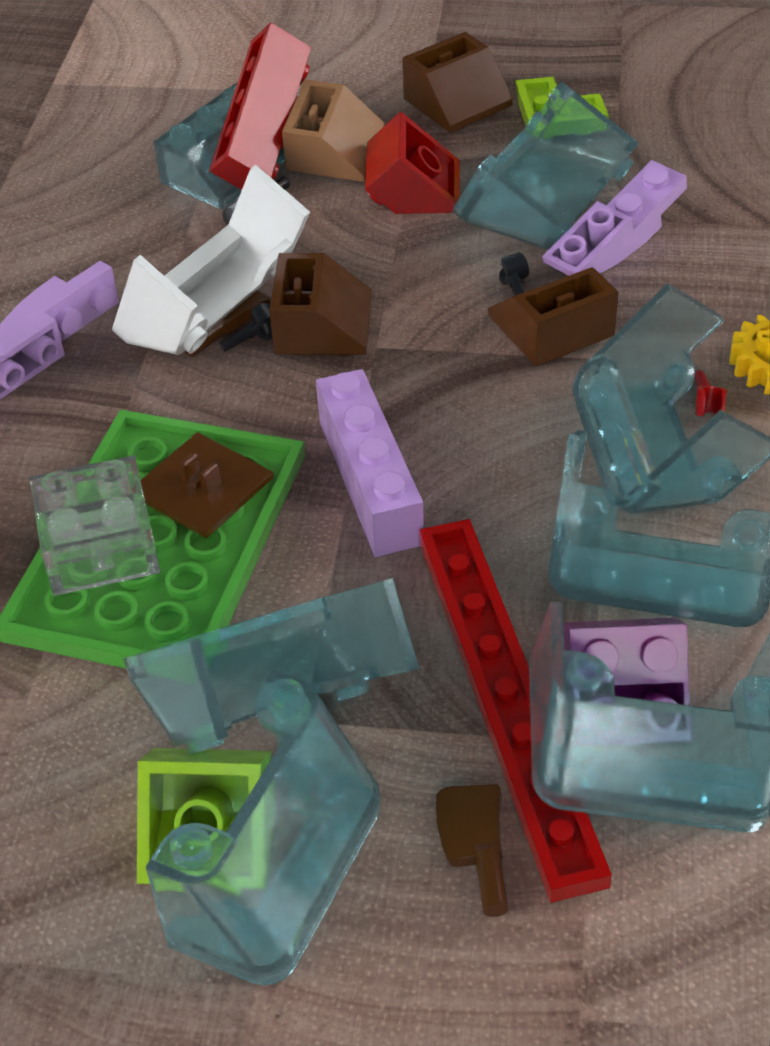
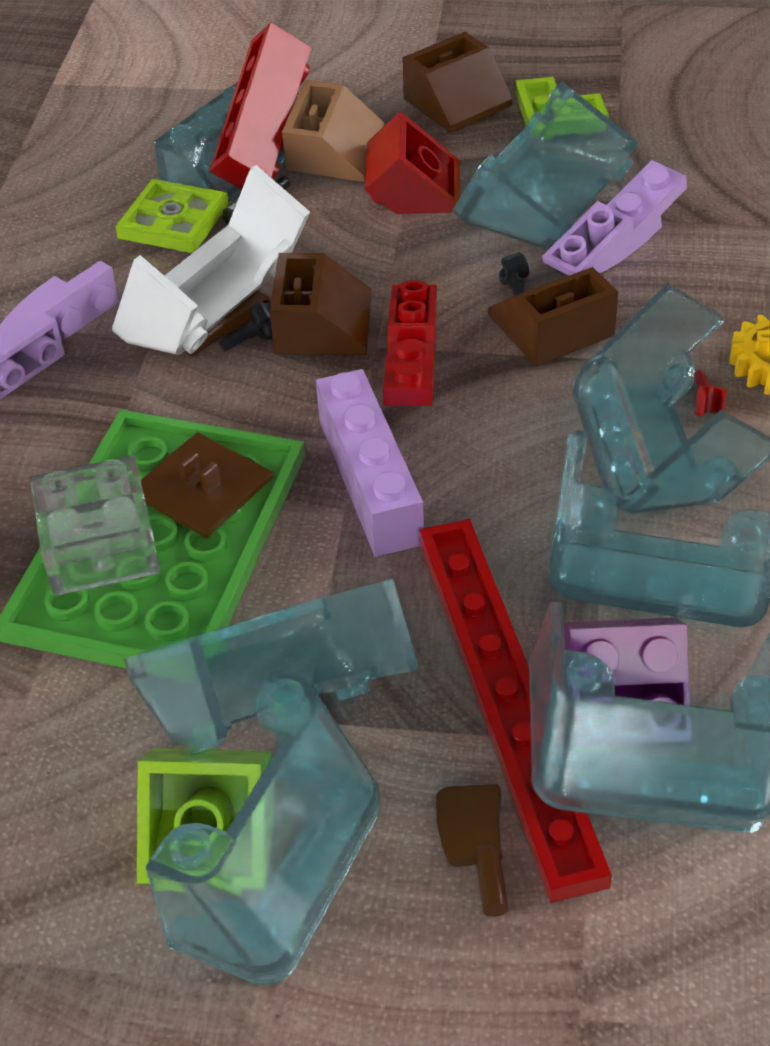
(172, 215): none -> lime piece
(411, 345): none -> red slope

